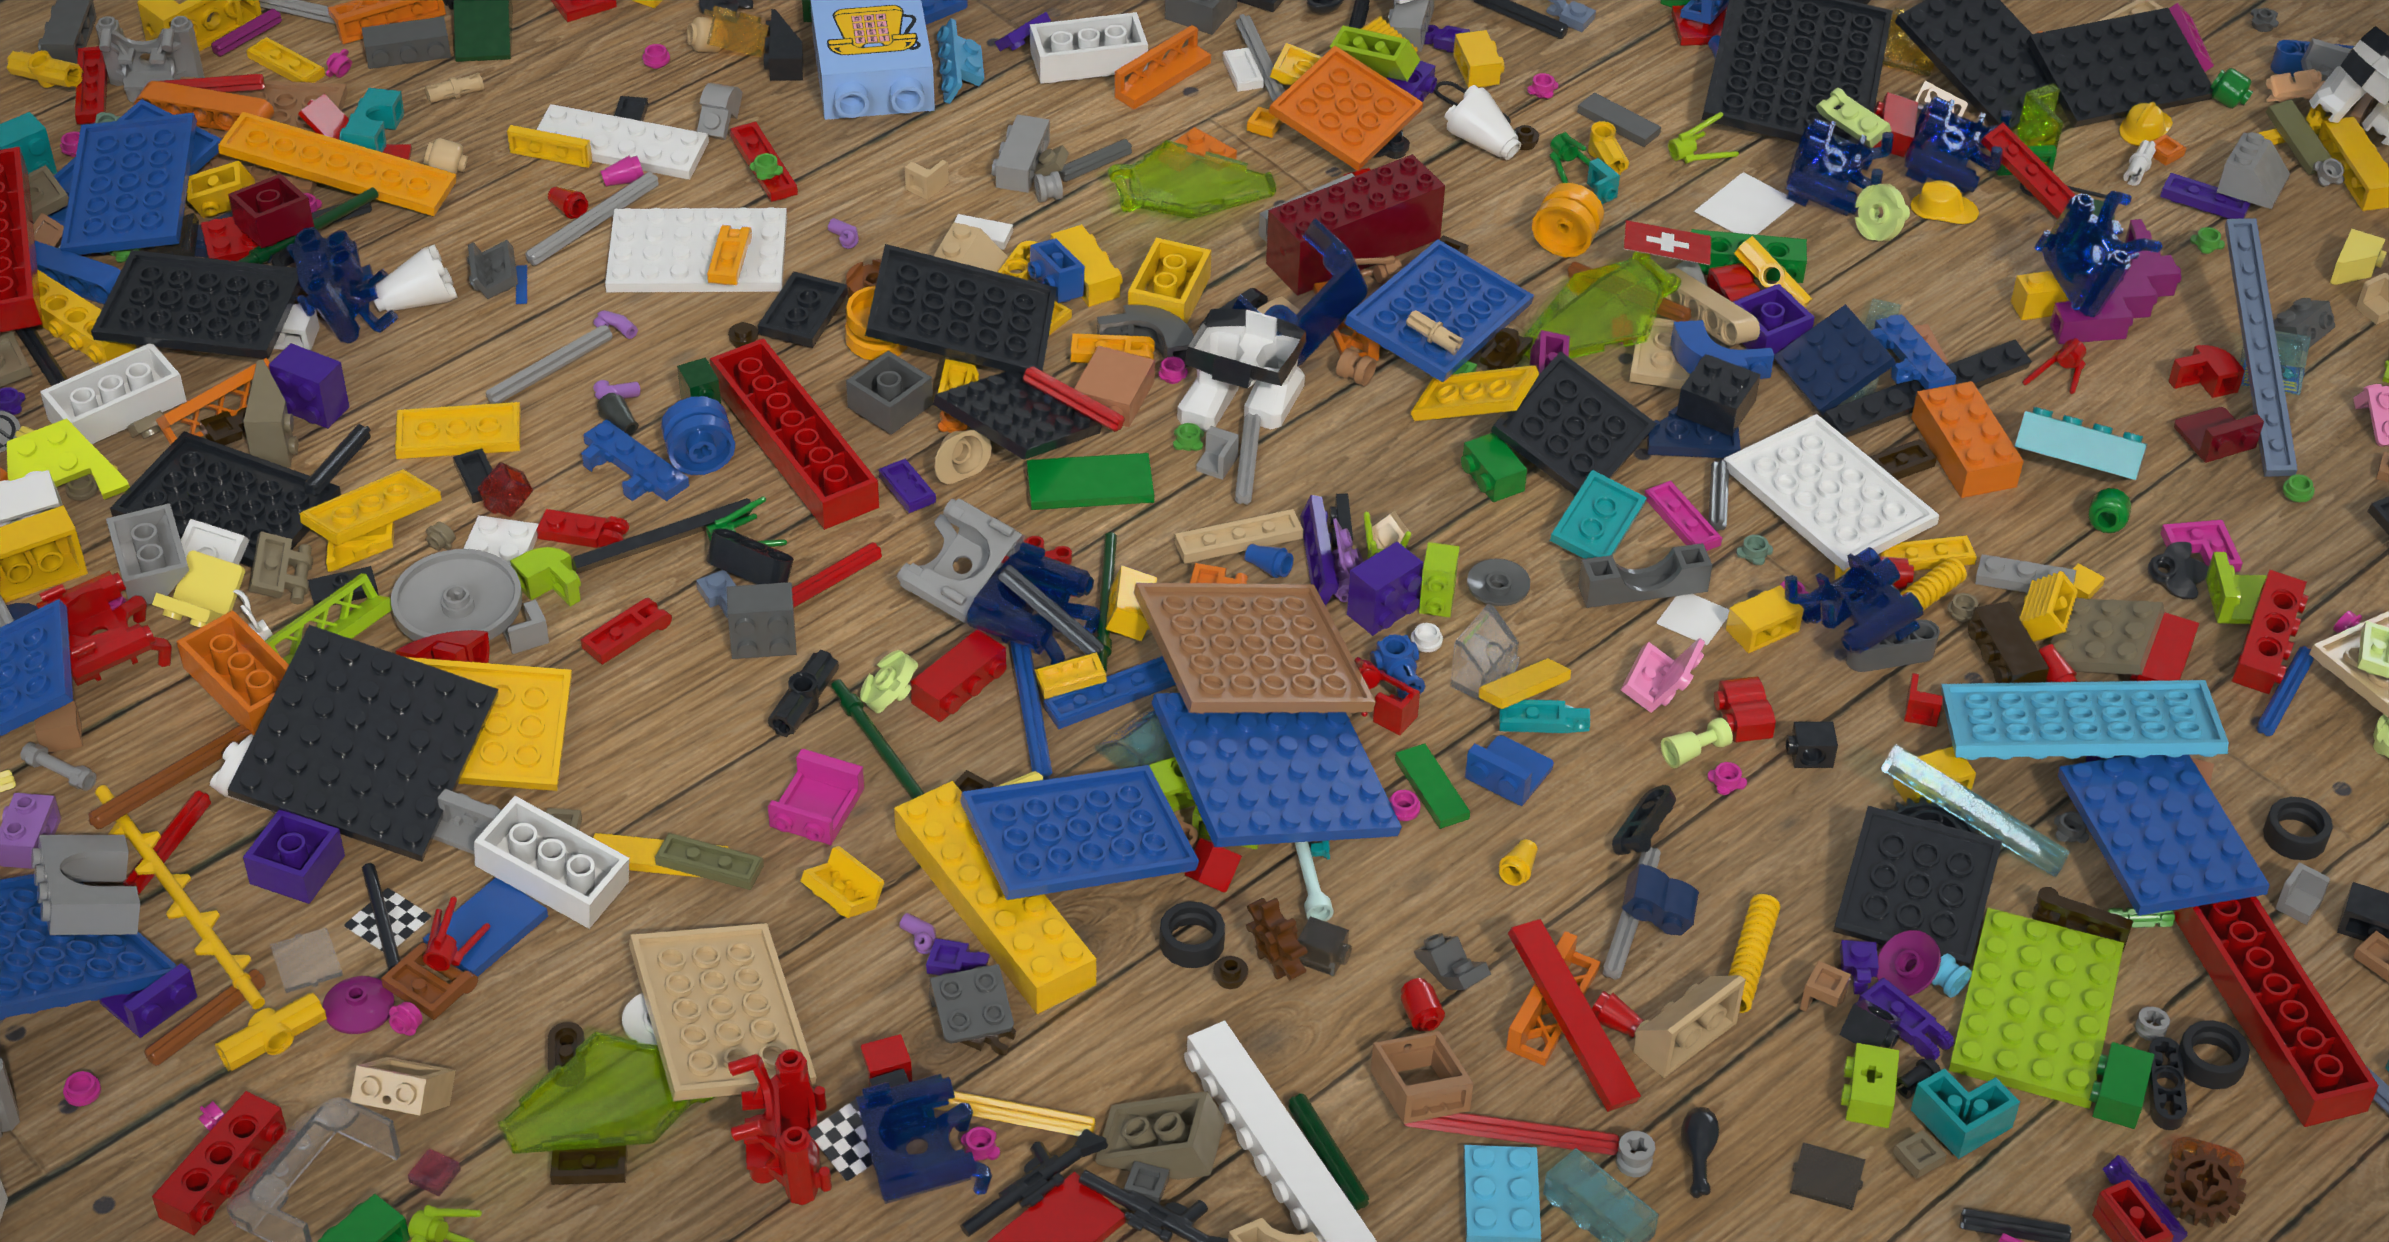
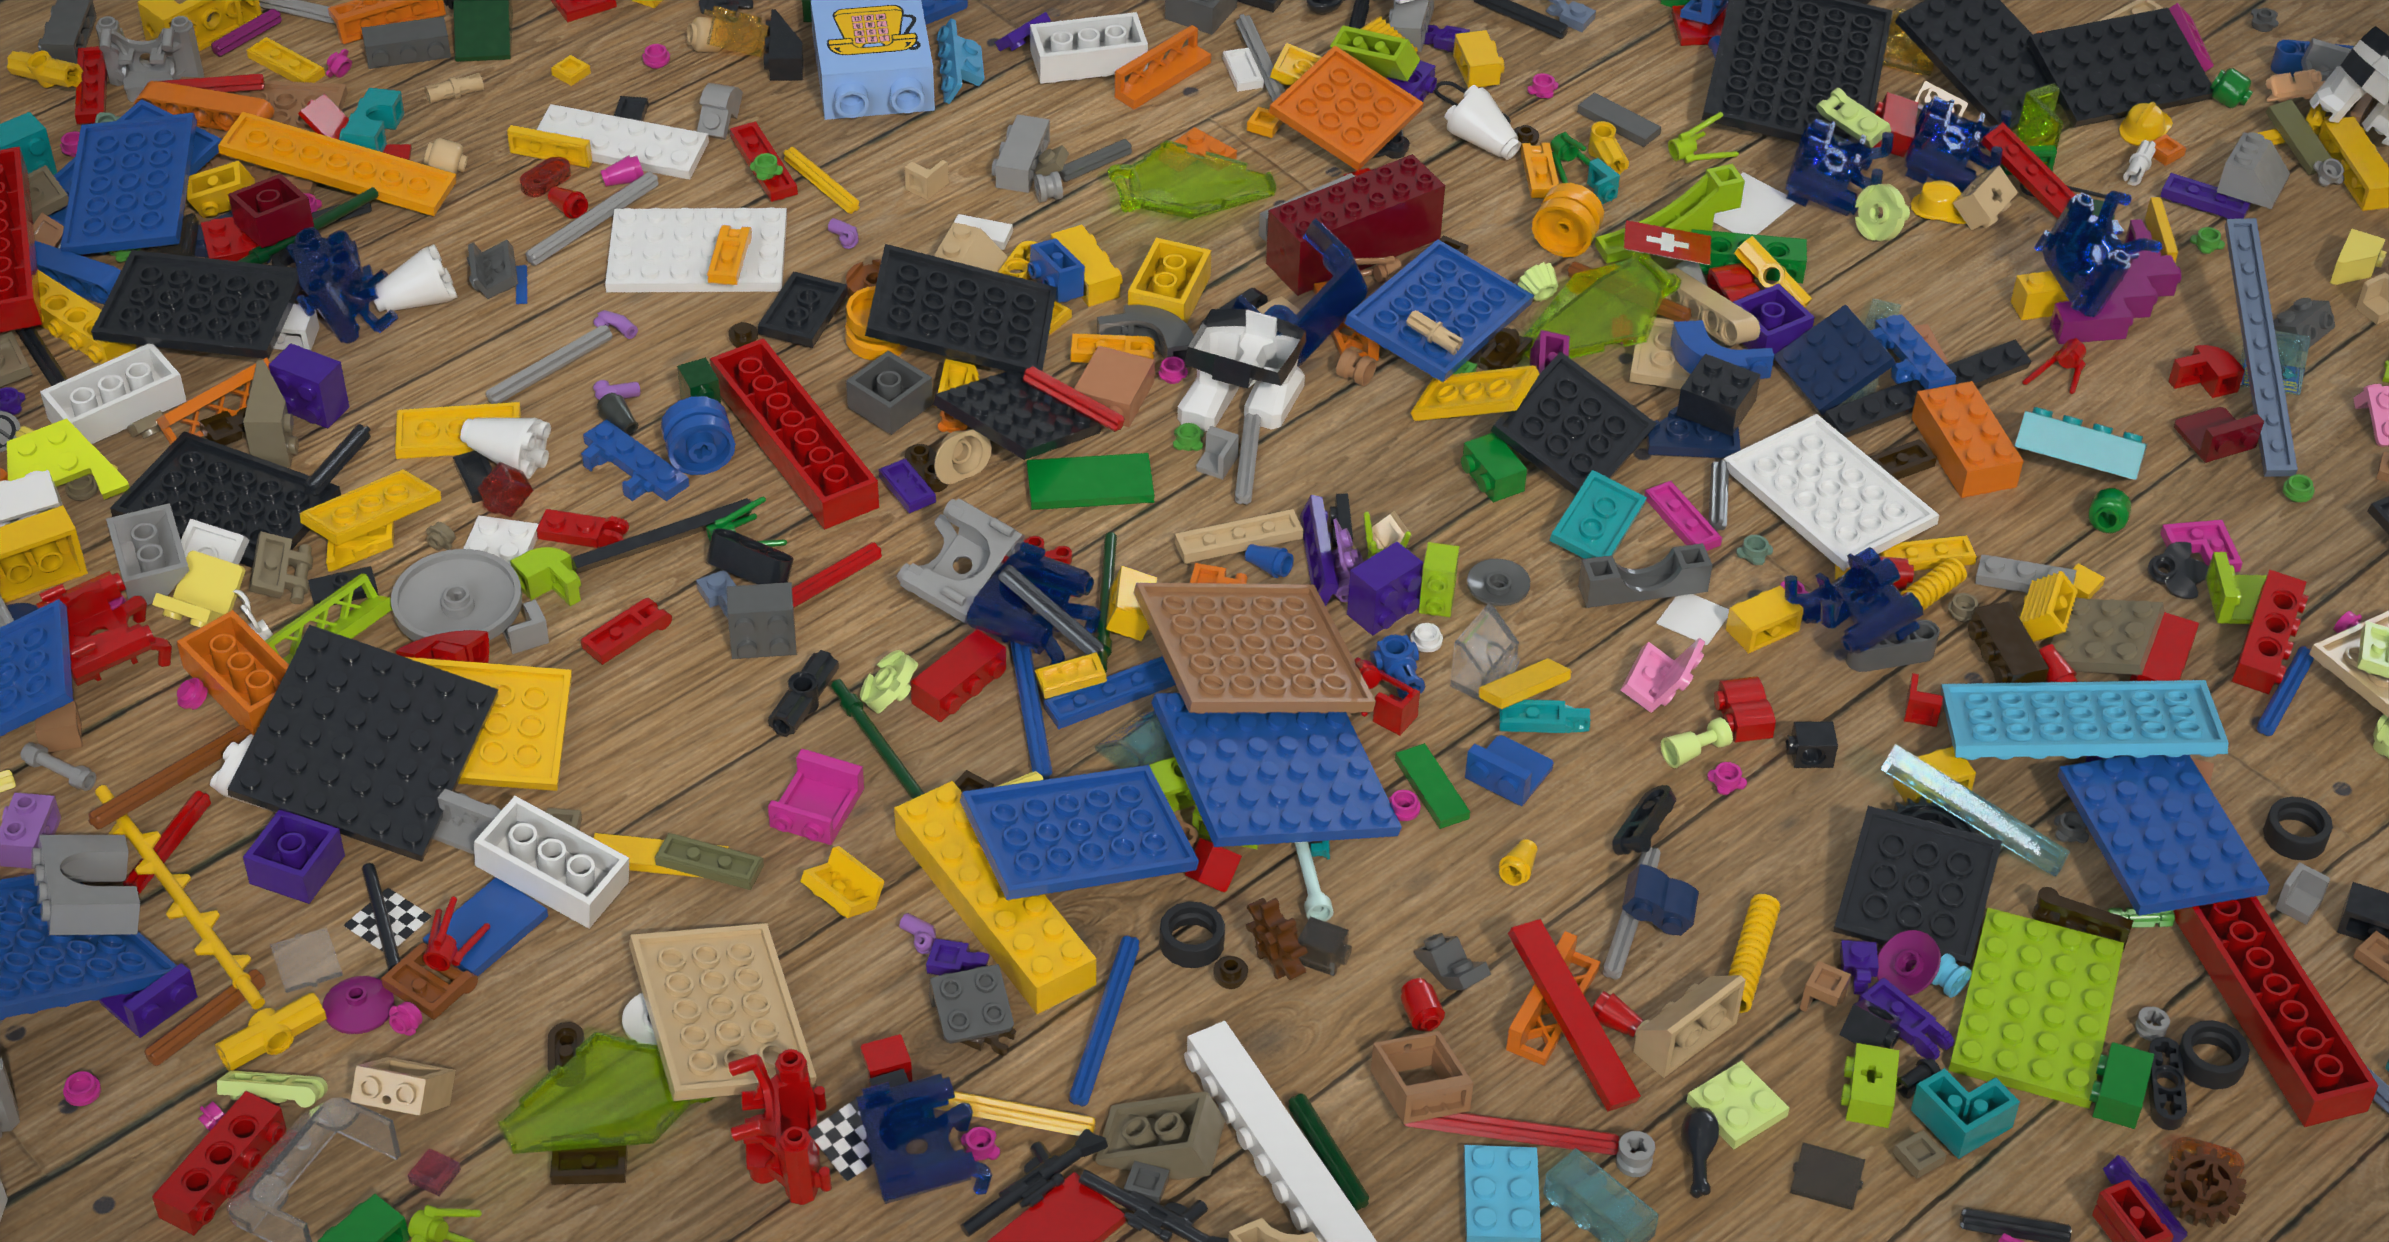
(191, 694): none -> dark pink plate
(273, 1087): none -> yellowish green plate
(509, 441): none -> white cone
(545, 176): none -> clear red plate
(571, 70): none -> yellow tile
(821, 180): none -> yellow axle
(923, 461): none -> dark brown plate
(1104, 1021): none -> blue axle
(1539, 168): none -> light orange plate
(1539, 281): none -> yellowish green piece
(1714, 193): none -> lime arch
(1740, 1104): none -> yellowish green plate
(1985, 198): none -> tan brick
(2159, 226): none -> yellow tile

